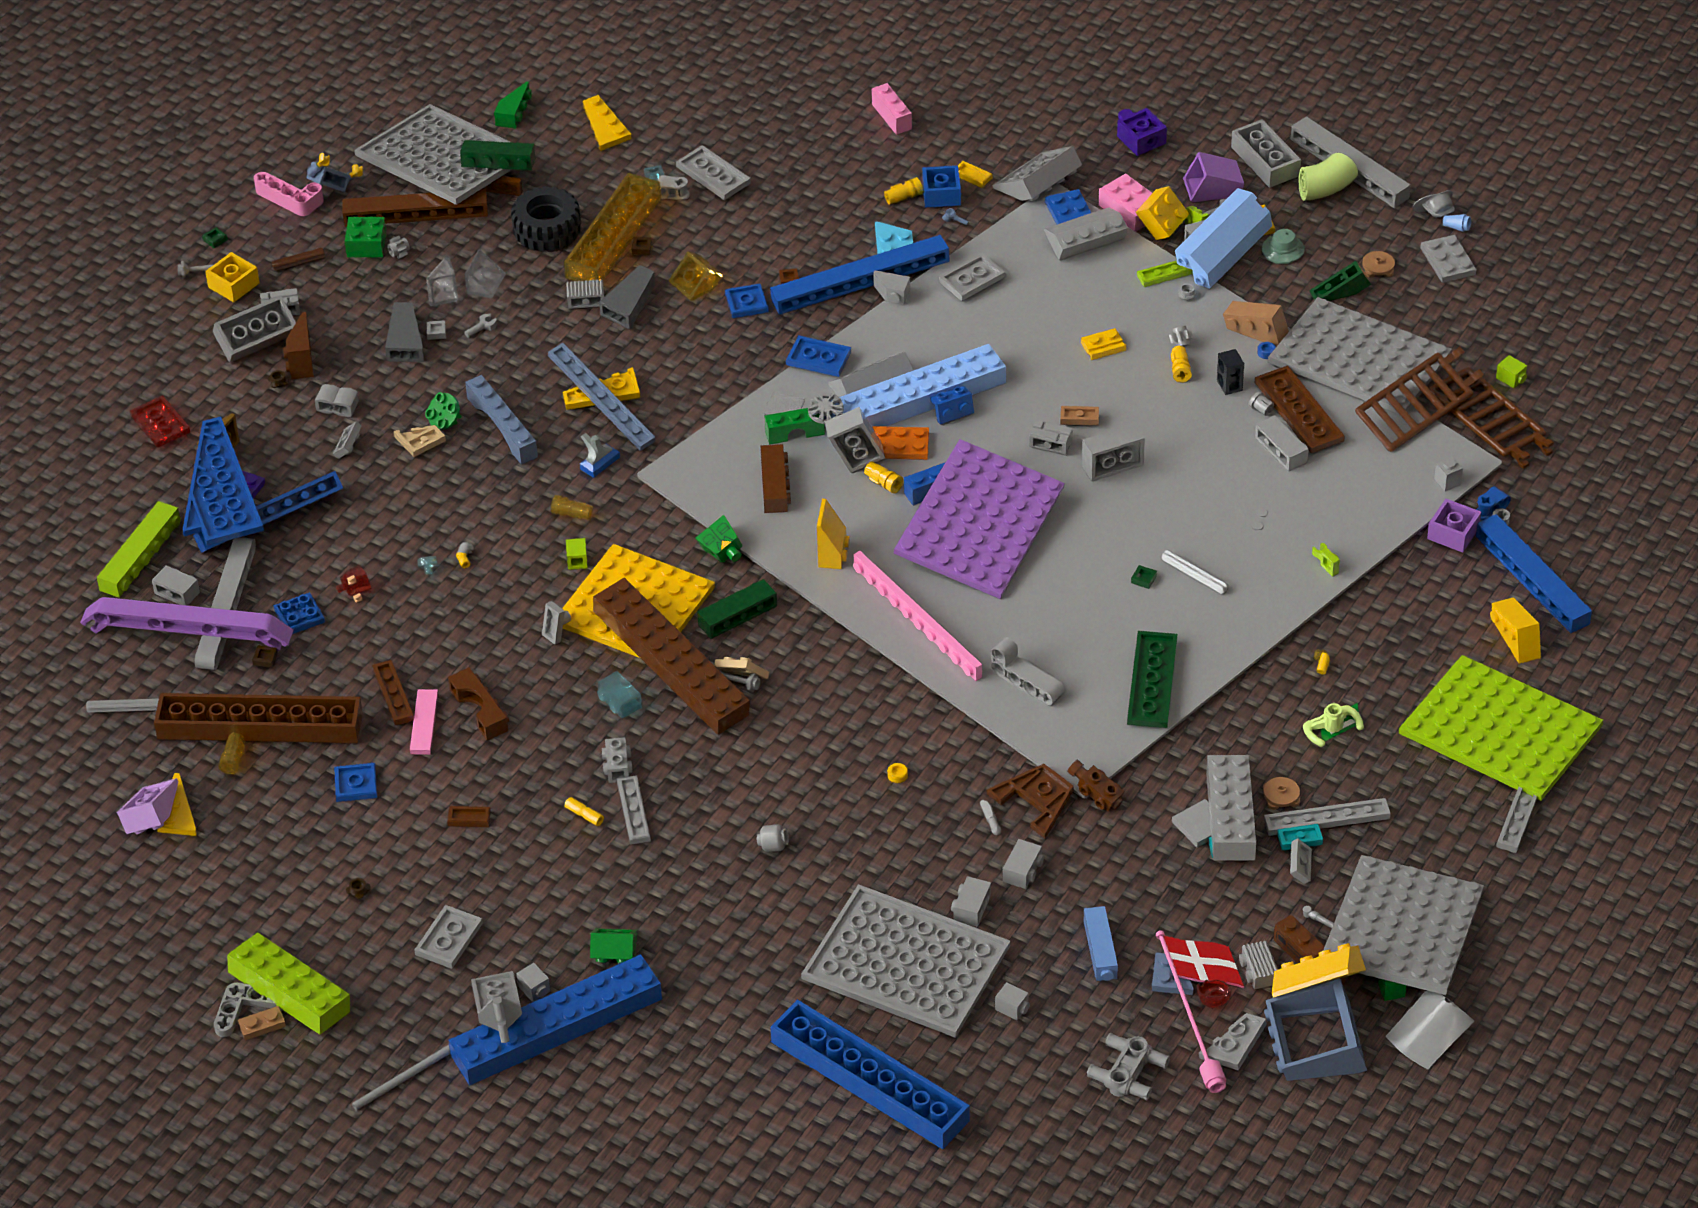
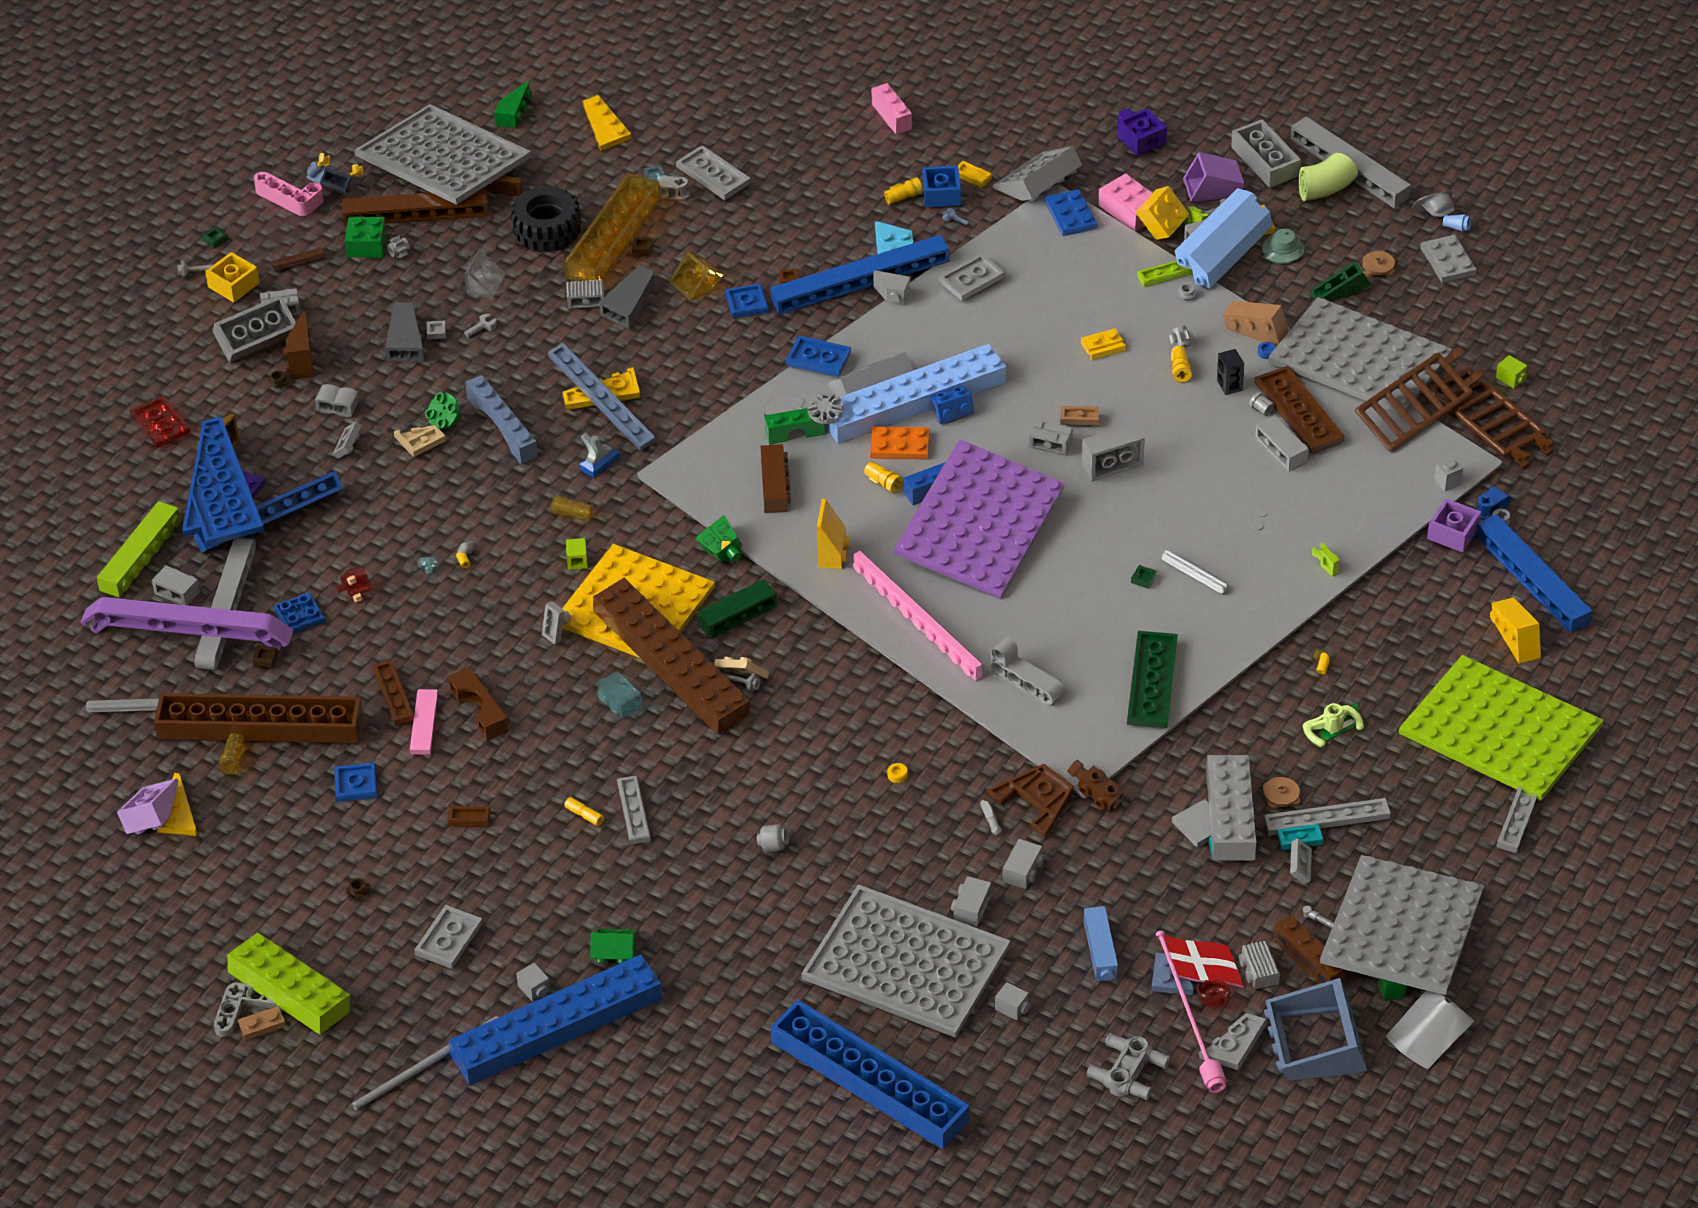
(442, 284): clear slope -> none
(497, 155): dark green brick -> none
(497, 1002): light grey hinge -> none
(616, 755): light grey brick -> none
(854, 439): light grey brick -> none
(1086, 232): light grey slope -> none
(1317, 970): yellow slope -> none

